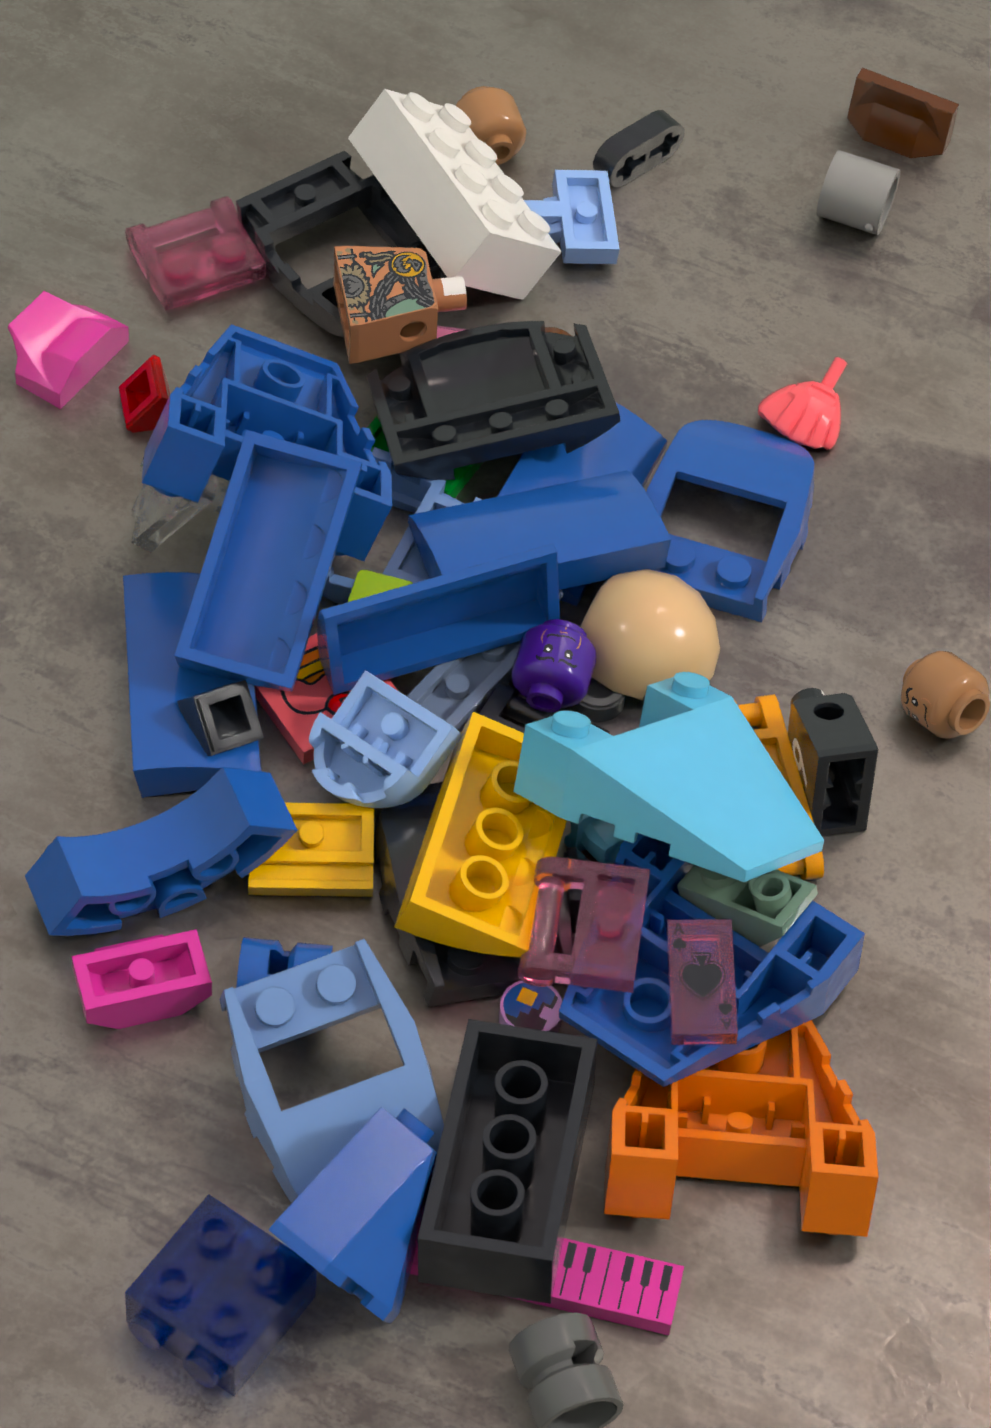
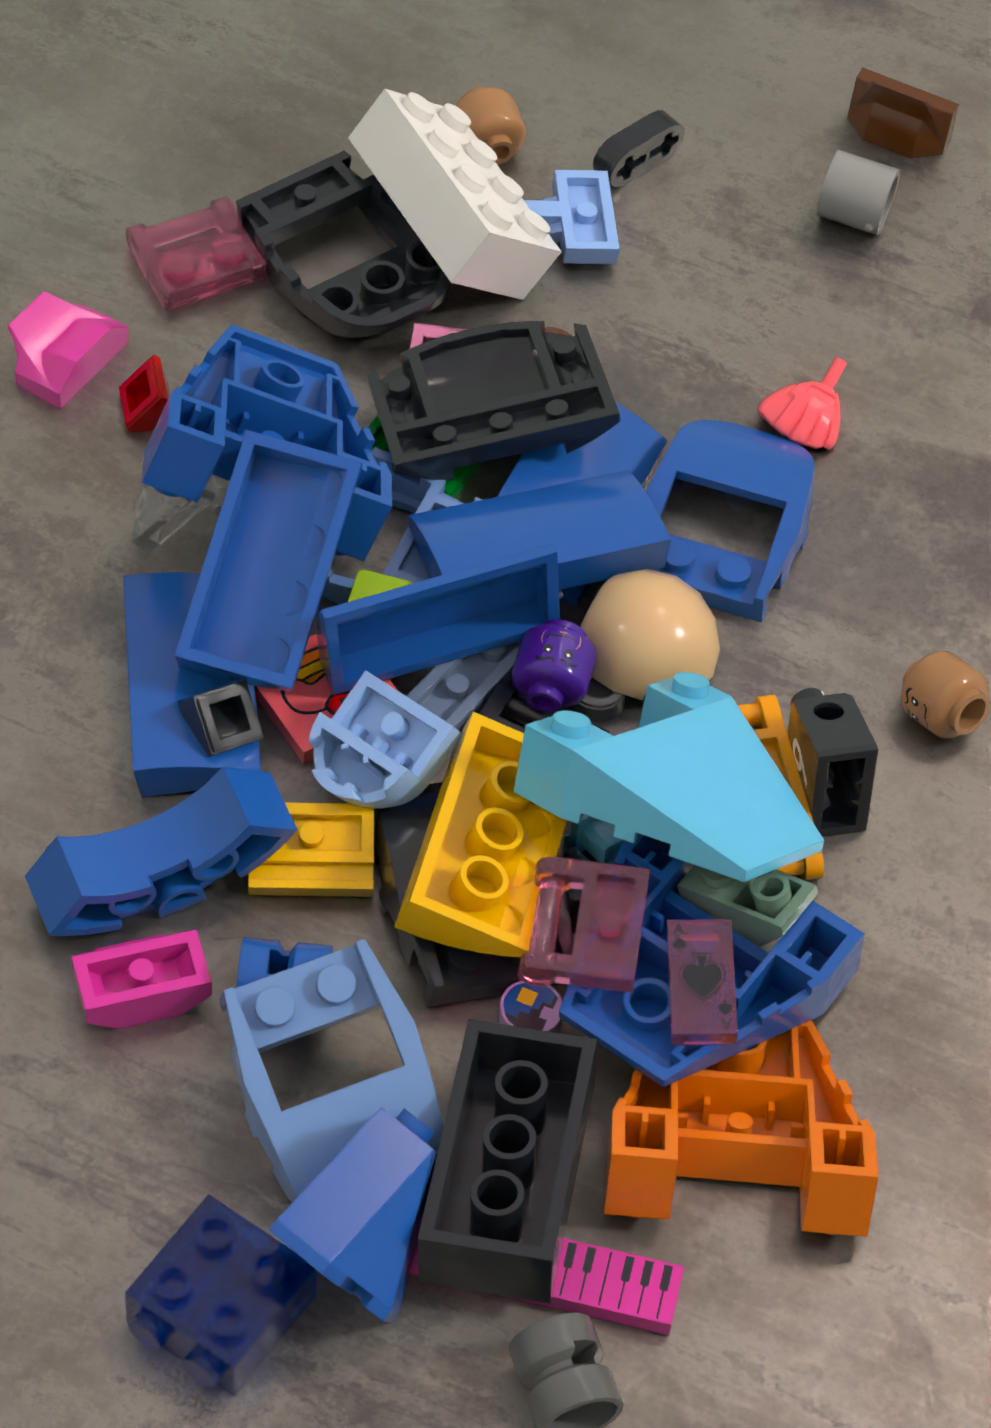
(390, 299): torso -> none

